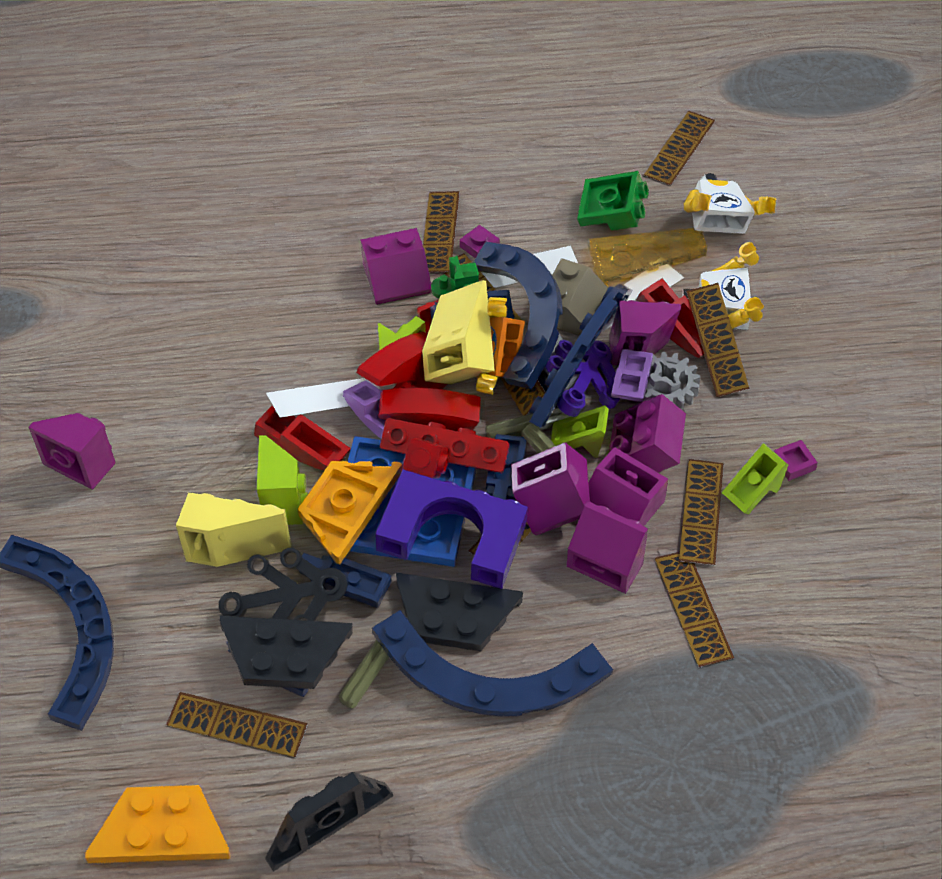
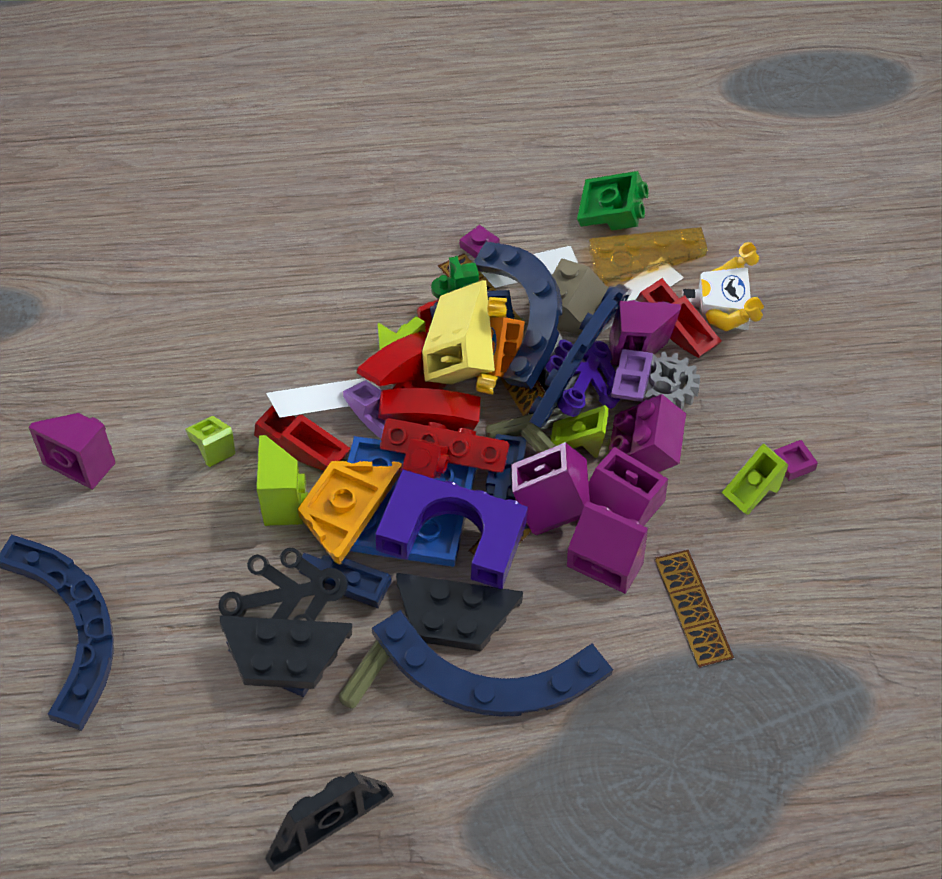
(159, 826): light orange wing -> none
(213, 439): none -> lime slope
(229, 531): light yellow slope -> none
(237, 724): sticker -> none
(396, 266): magenta slope -> none
(440, 229): sticker -> none
(679, 148): sticker -> none
(701, 512): sticker -> none
(717, 340): sticker -> none
(723, 206): white torso -> none

